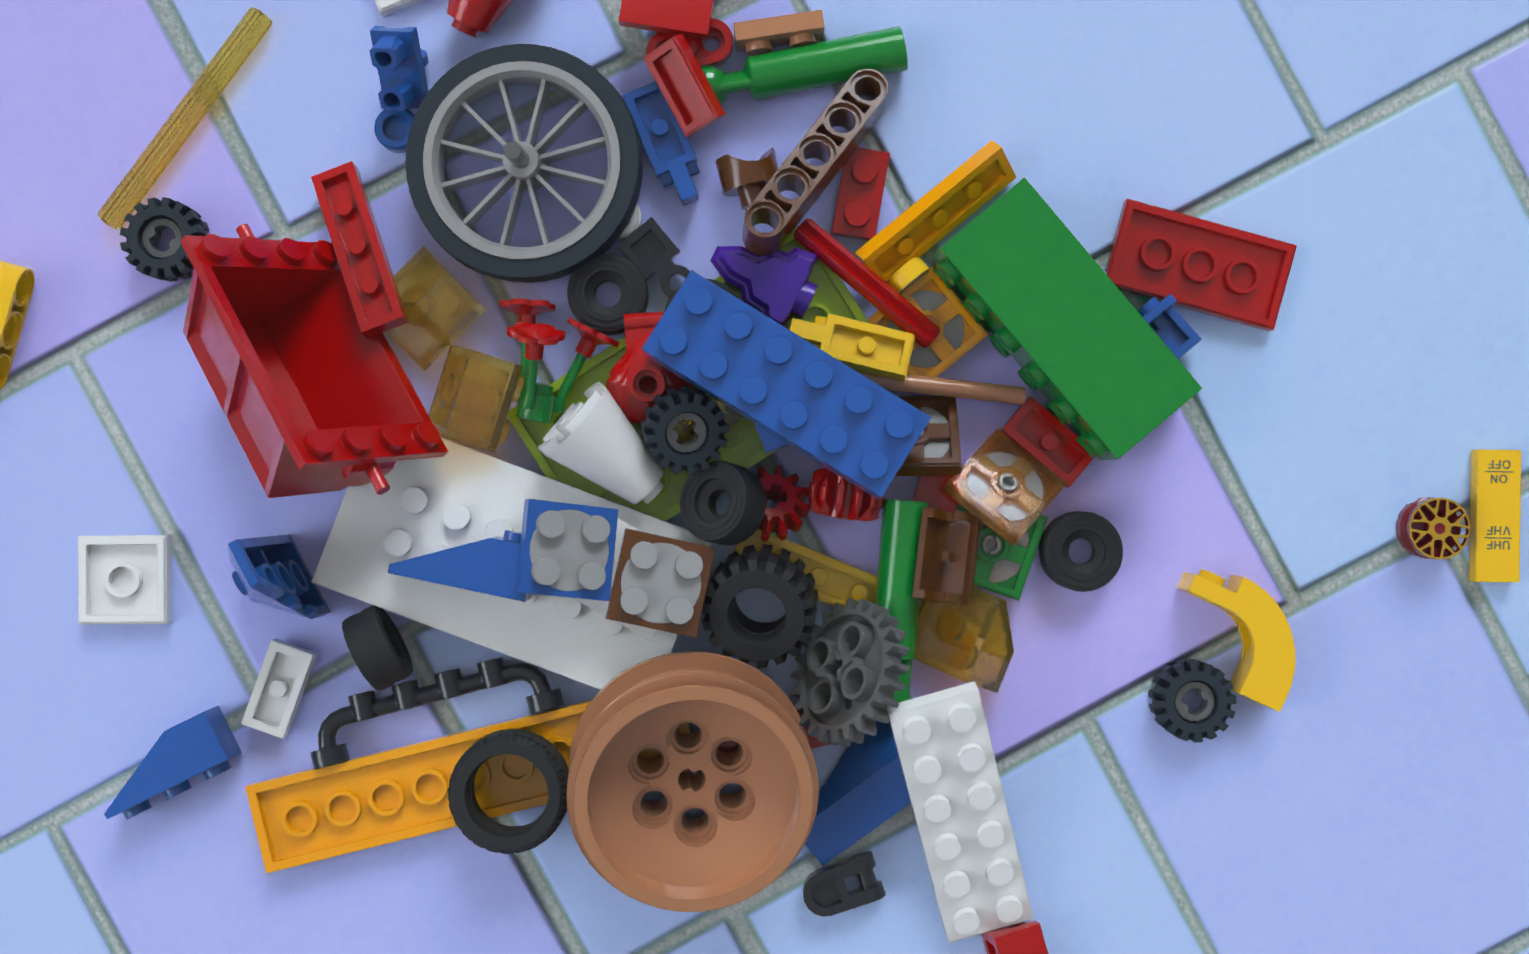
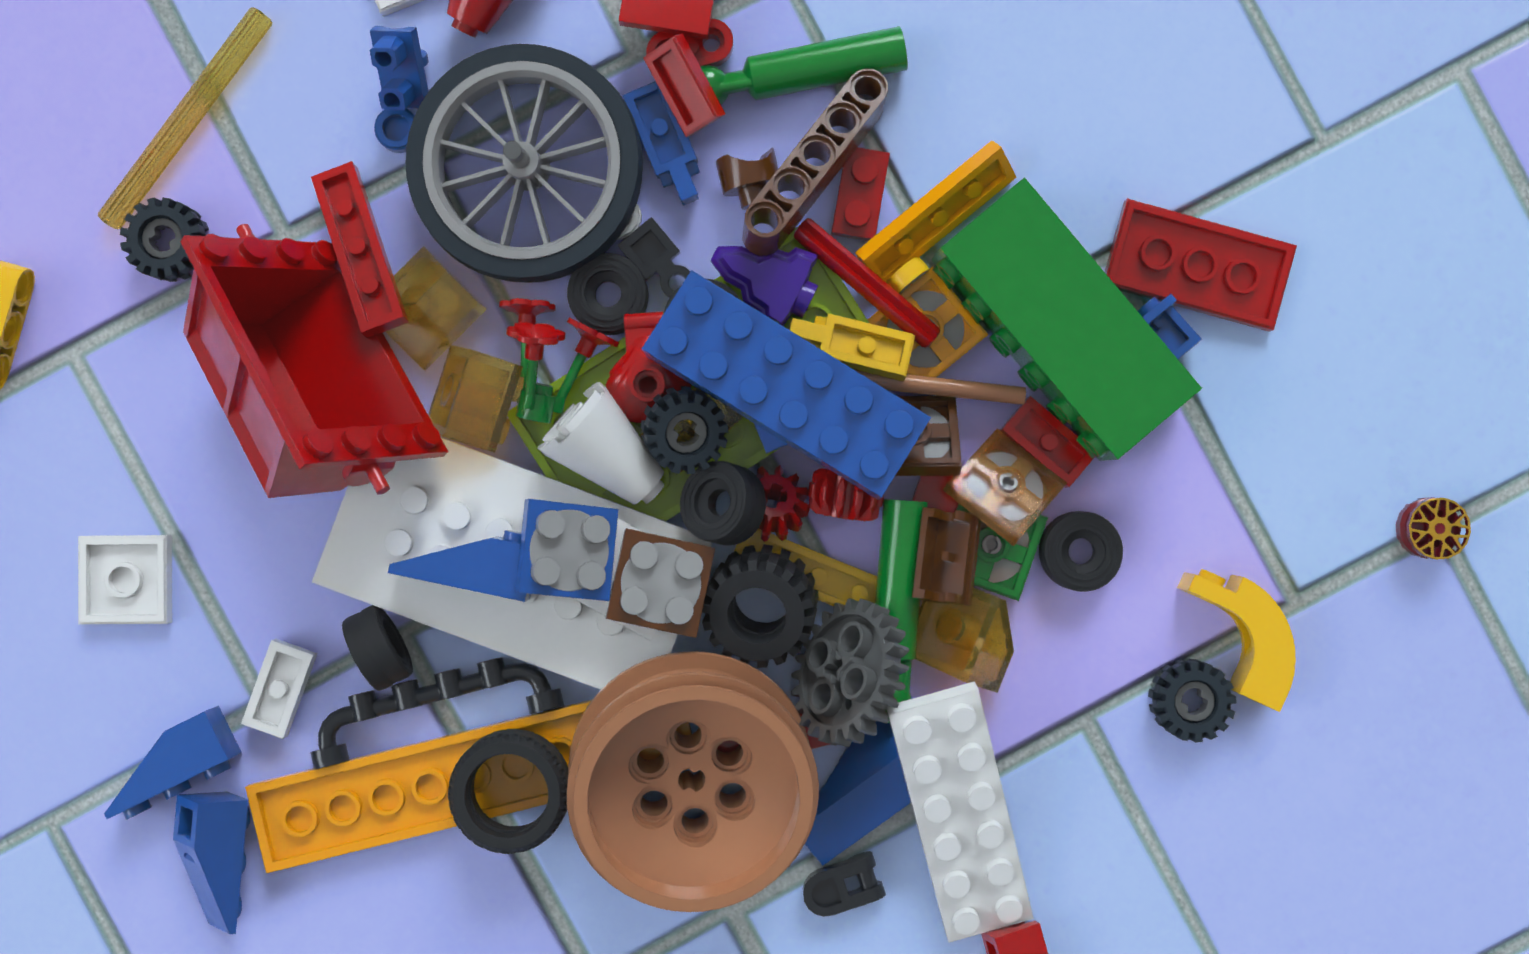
(211, 846): none -> blue slope
(276, 575): blue wedge -> none
(794, 29): nougat plate -> none
(1495, 515): yellow tile -> none

